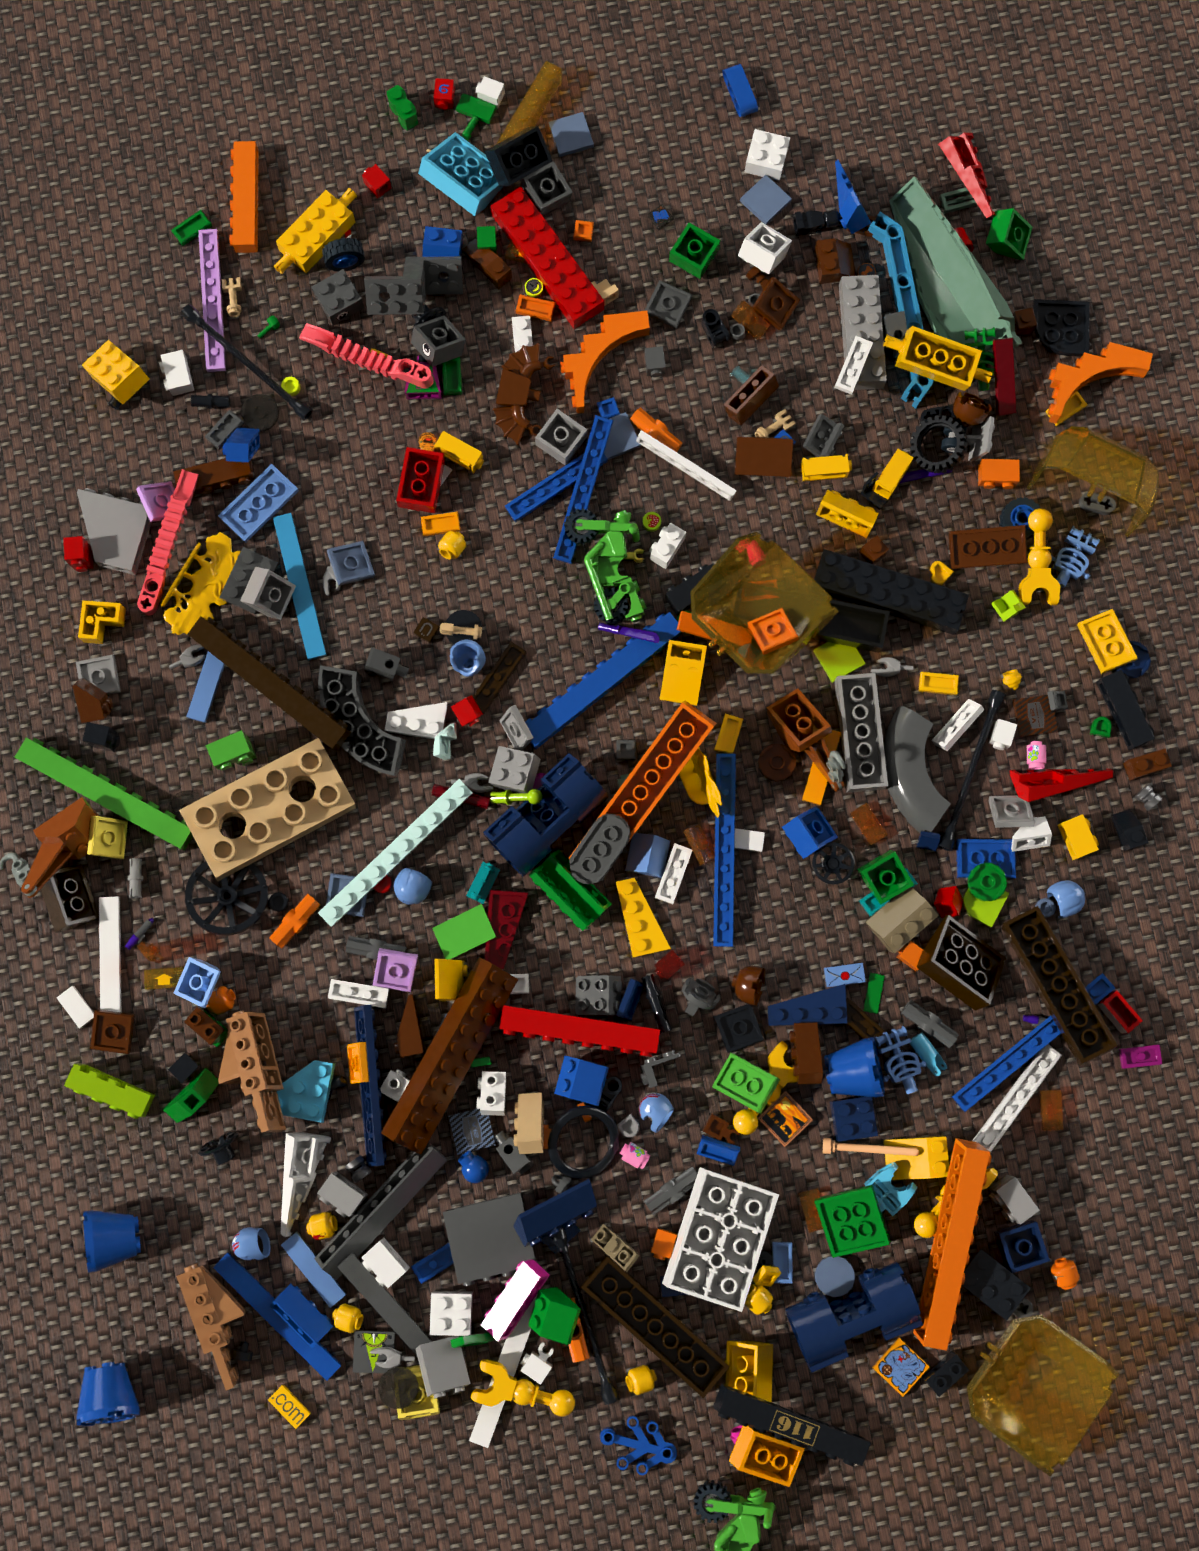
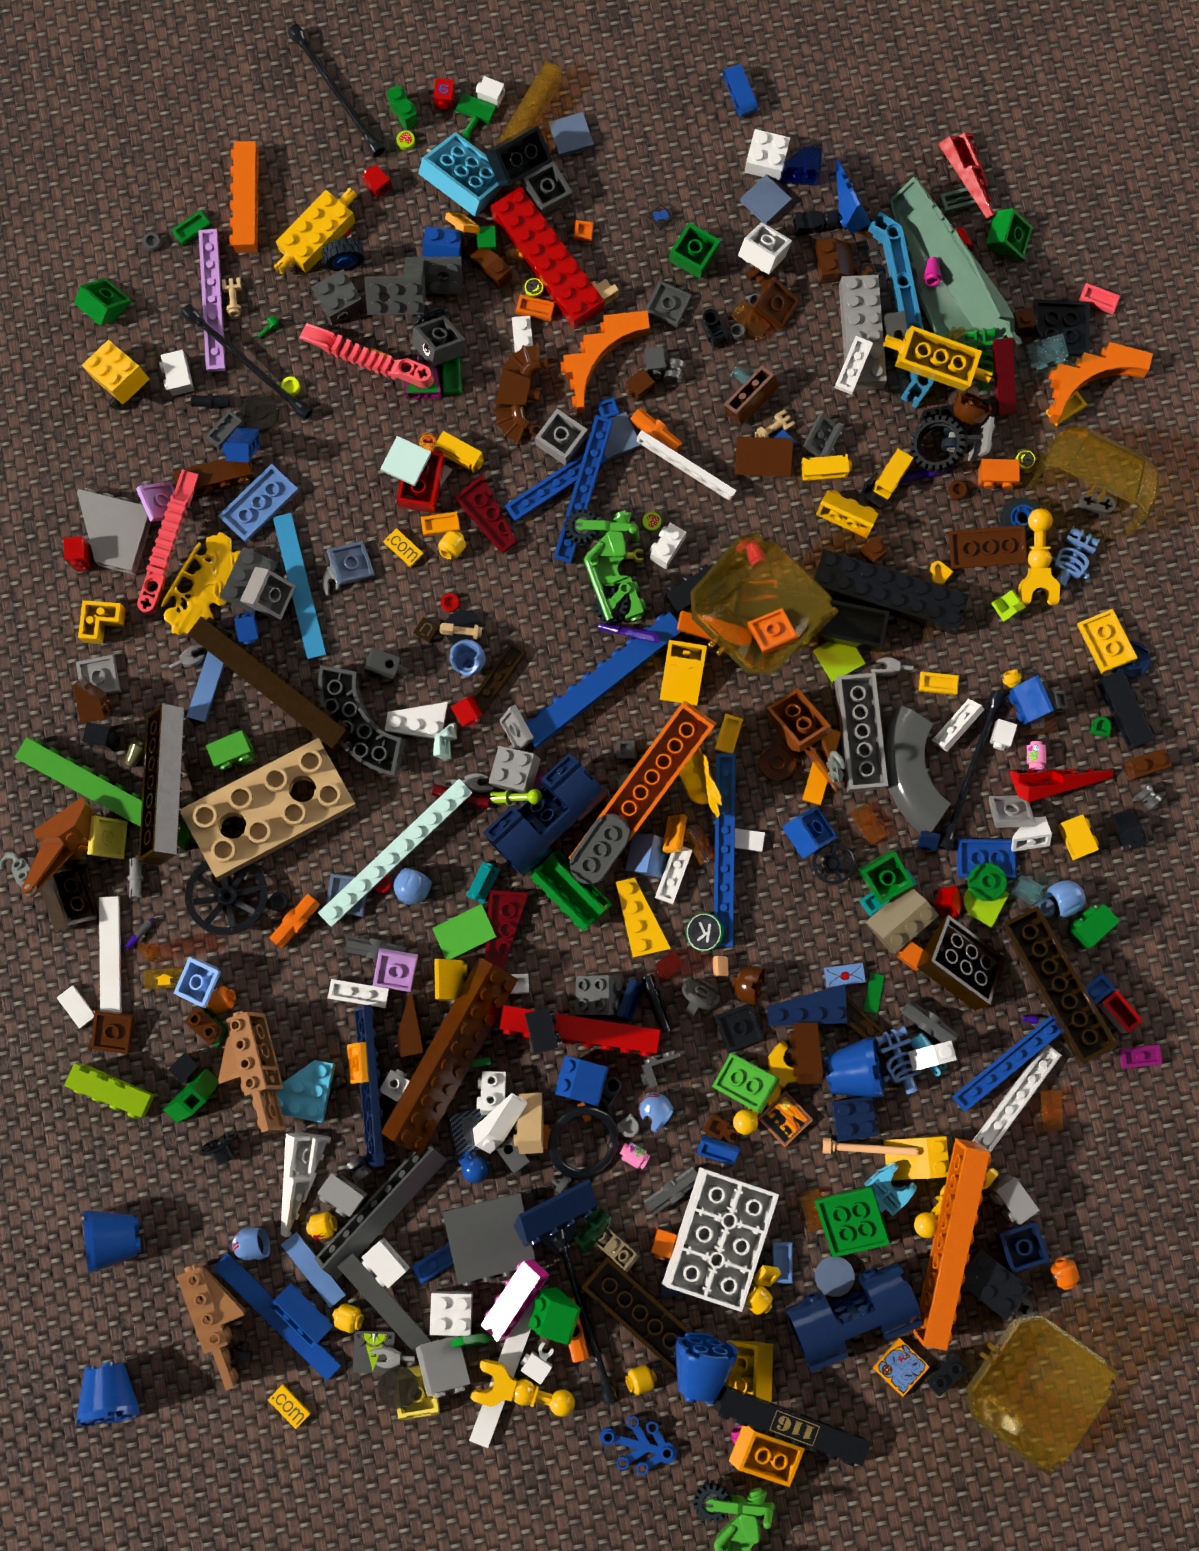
(101, 301): none -> green slope
(135, 752): none -> olive cone
(152, 242): none -> dark grey tile
(161, 784): none -> brick
(247, 627): none -> blue brick
(374, 145): none -> black hose
(403, 548): none -> yellow tile
(405, 140): none -> lime tile
(405, 461): none -> light aqua tile
(450, 603): none -> red tile
(462, 222): none -> light orange plate
(485, 513): none -> dark red wing
(498, 1123): none -> white slope
(542, 1030): none -> black brick
(594, 1230): none -> clear green slope
(639, 385): none -> reddish brown brick
(674, 833): none -> light orange plate
(675, 370): none -> flat silver wheel
(703, 1366): none -> blue cone
(705, 932): none -> black tile
(720, 966): none -> light nougat slope
(803, 167): none -> clear blue slope
(932, 273): none -> dark pink cone
(932, 1055): none -> white slope
(954, 334): none -> clear yellow plant
(957, 490): none -> reddish brown tile
(1026, 459): none -> tile
(1027, 890): none -> clear light blue brick
(1030, 701): none -> blue slope
(1047, 350): none -> clear light blue bracket
(1092, 926): none -> green brick
(1100, 298): none -> coral tile

